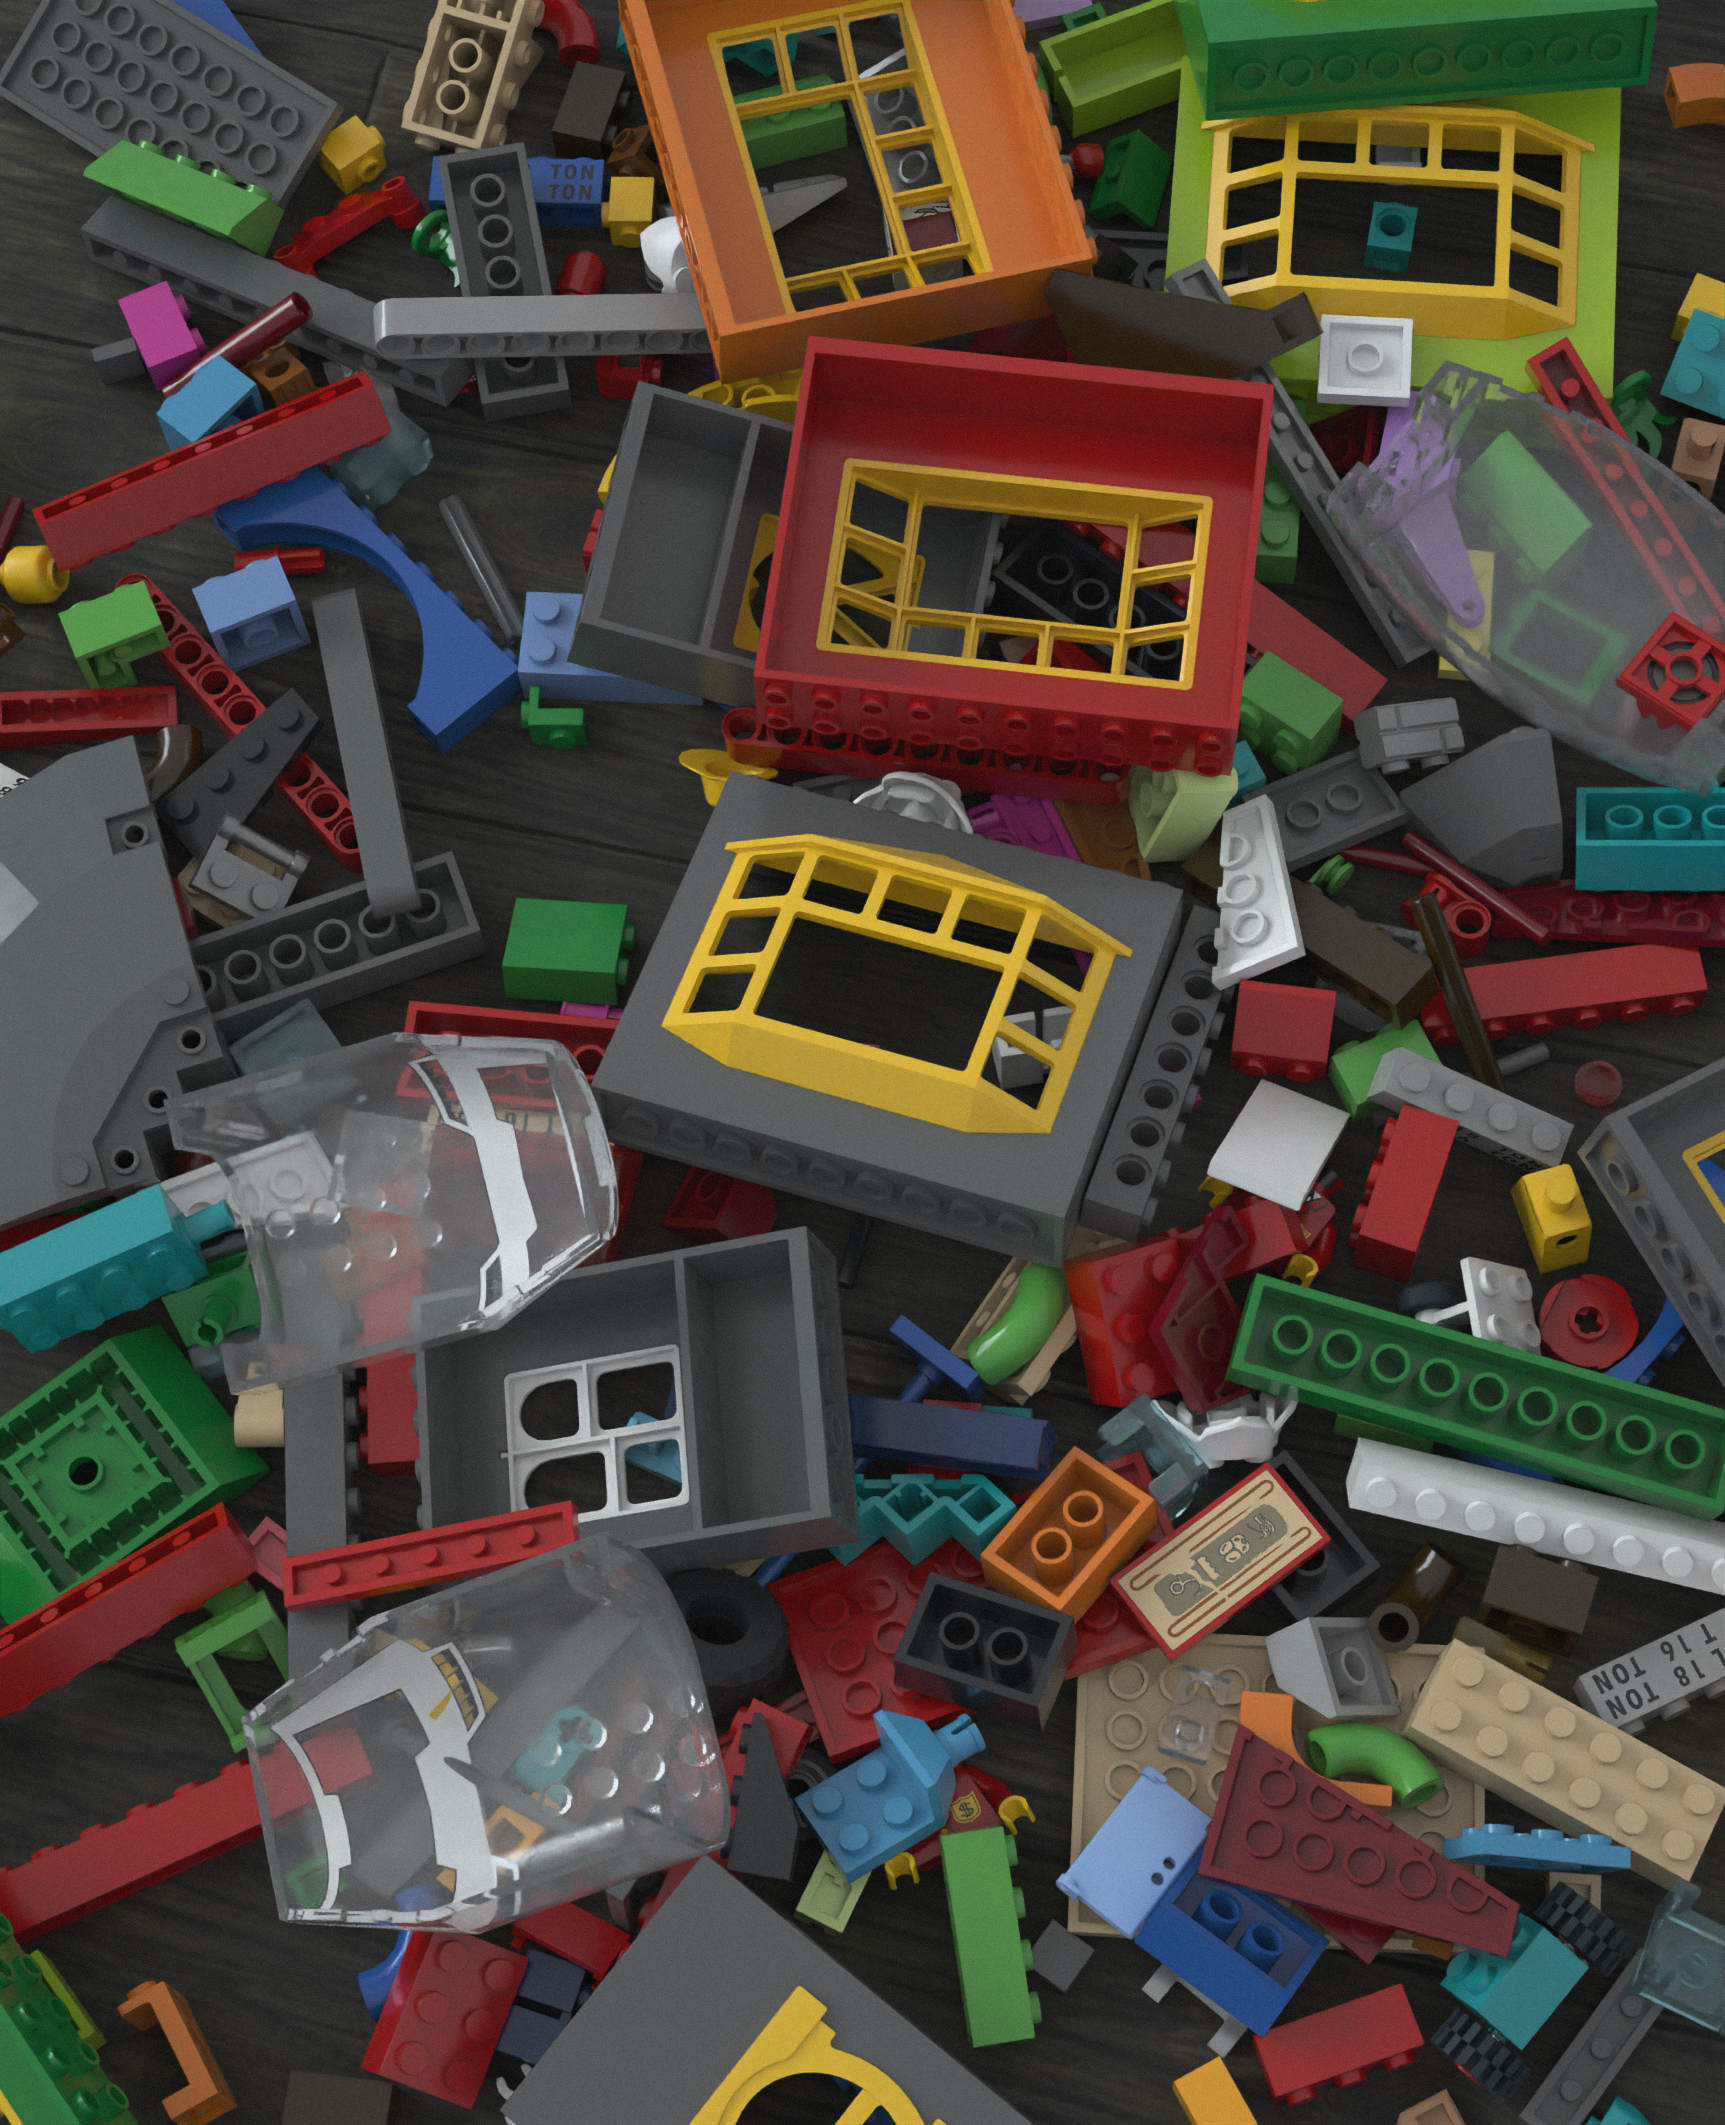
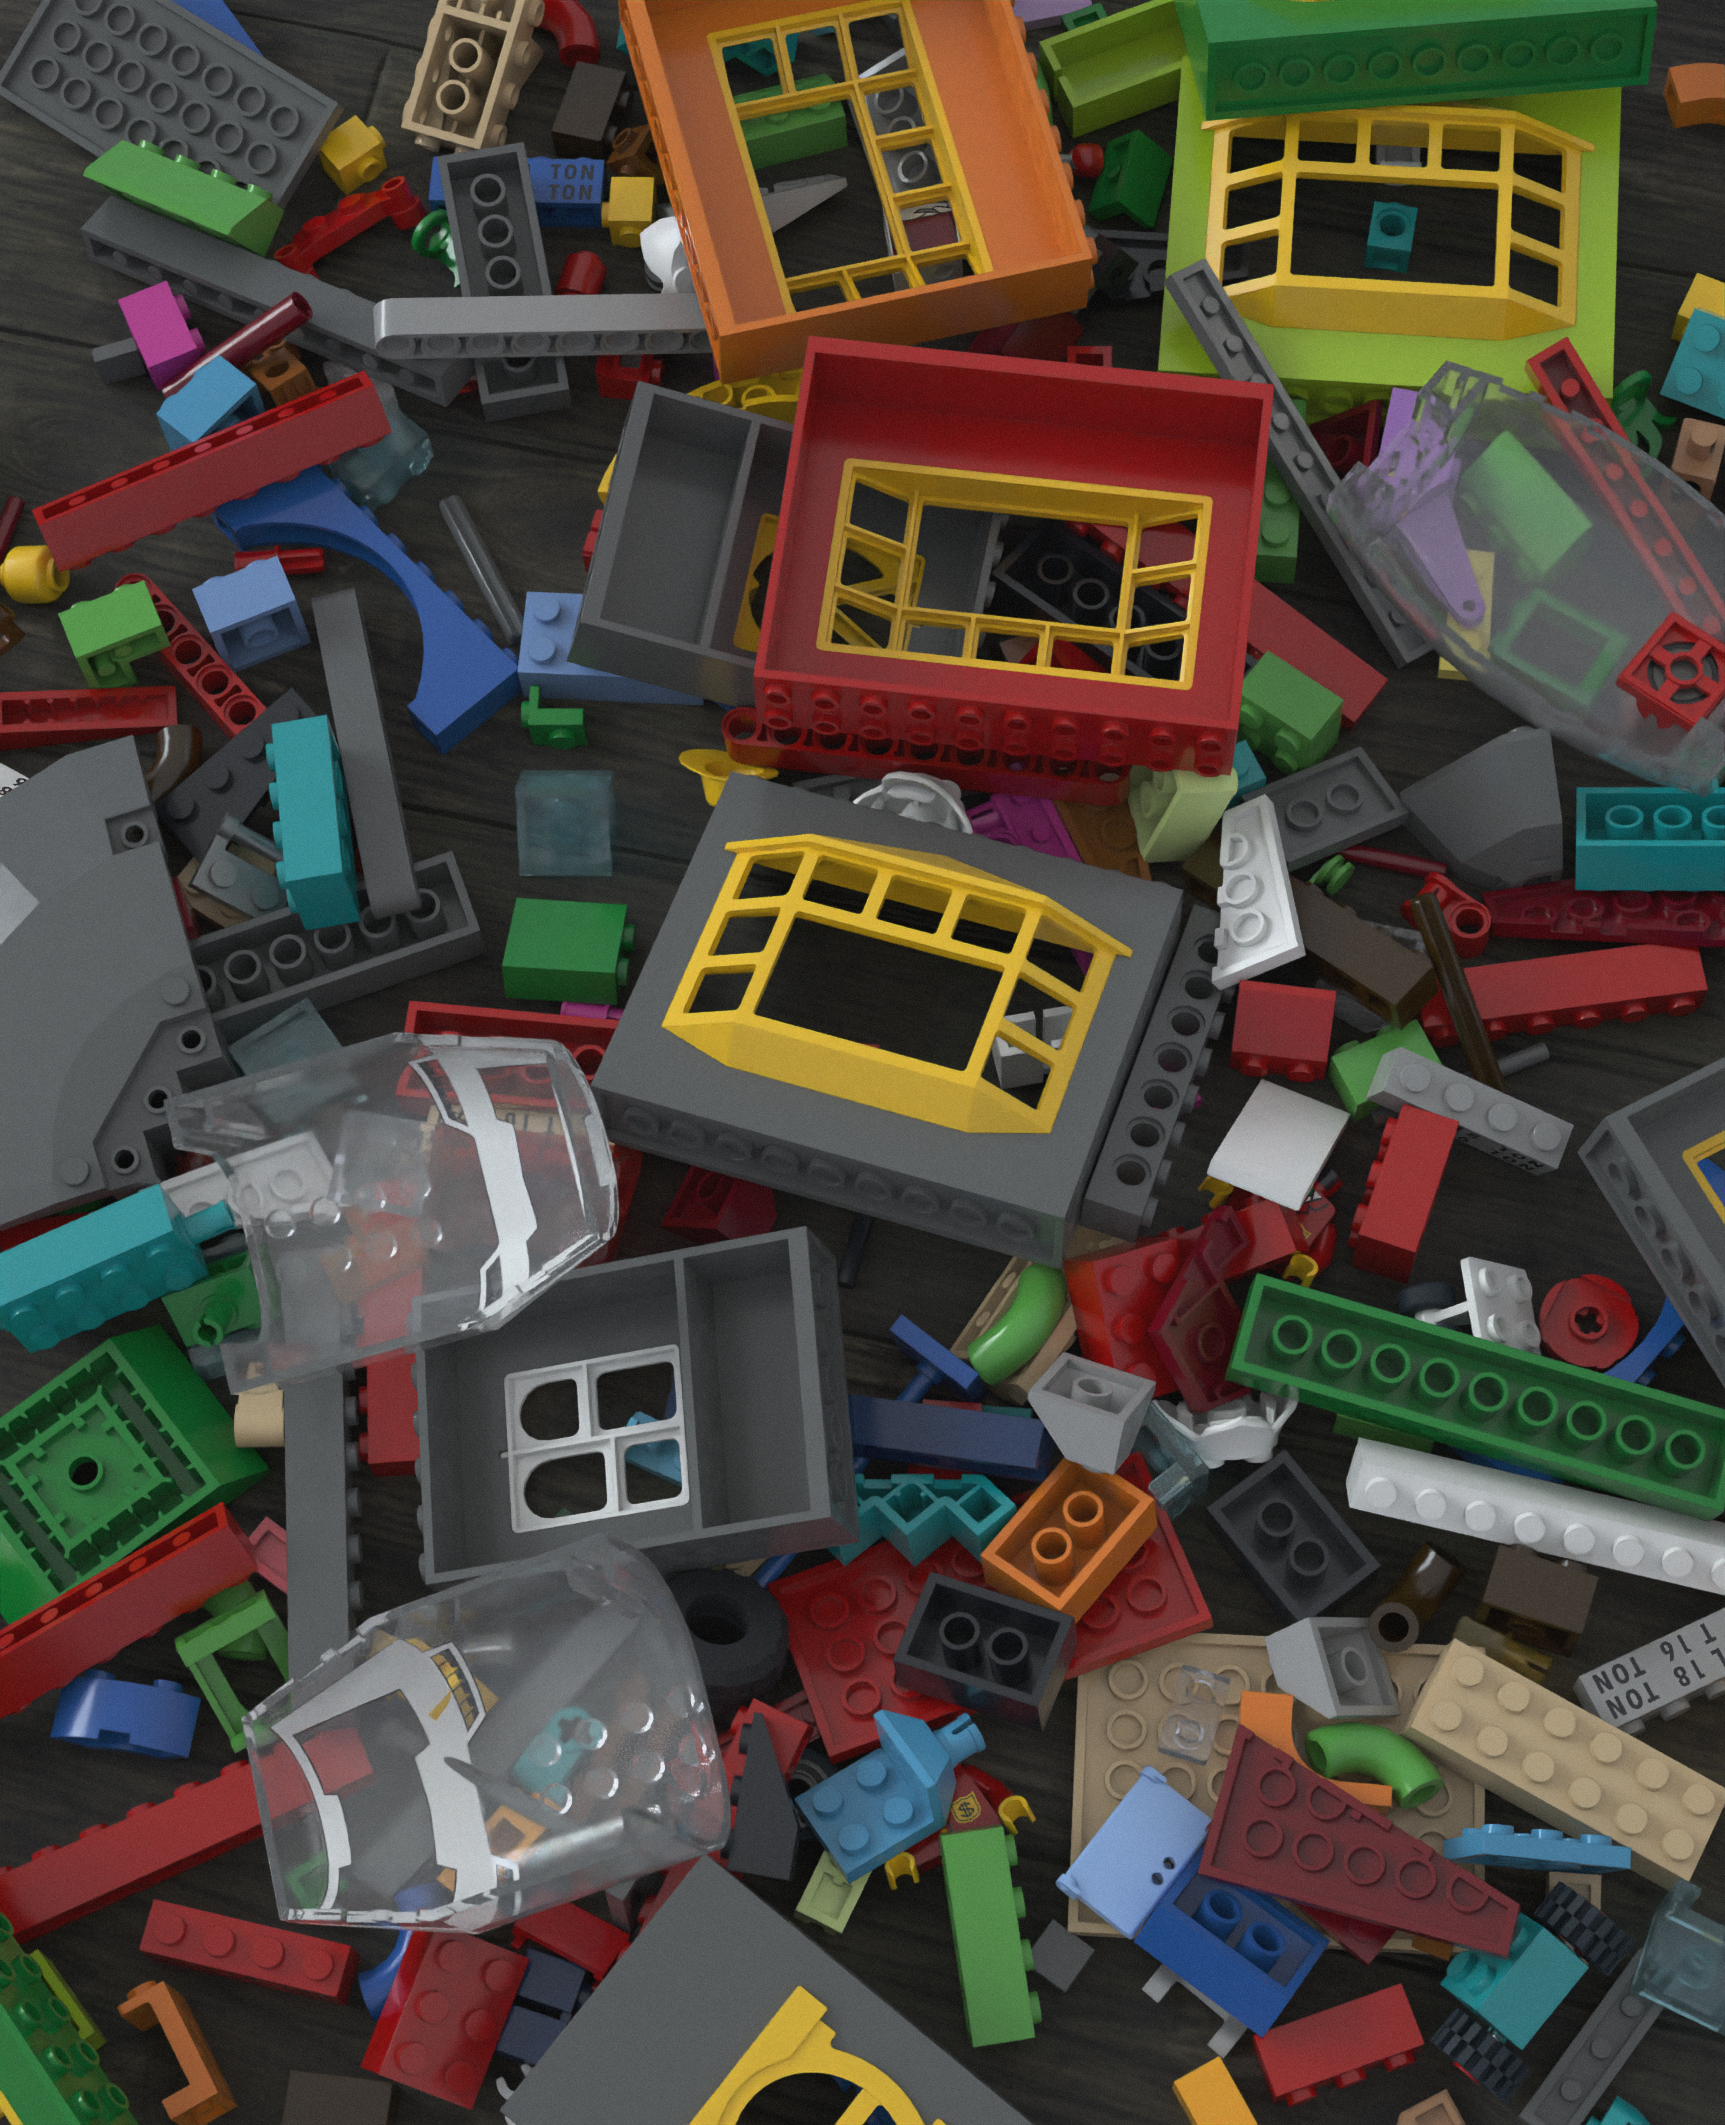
(126, 1716): none -> blue brick
(250, 1952): none -> red brick
(313, 823): none -> teal brick
(426, 1556): red plate -> none
(565, 822): none -> clear light blue slope
(1091, 1410): none -> light grey slope
(1170, 332): dark brown panel -> none
(1219, 1562): tile -> none
(1365, 360): white plate -> none
(1409, 734): light grey brick -> none
(1477, 888): dark red bar -> none
(1549, 1211): yellow torso -> none
(1598, 1084): clear red plate -> none

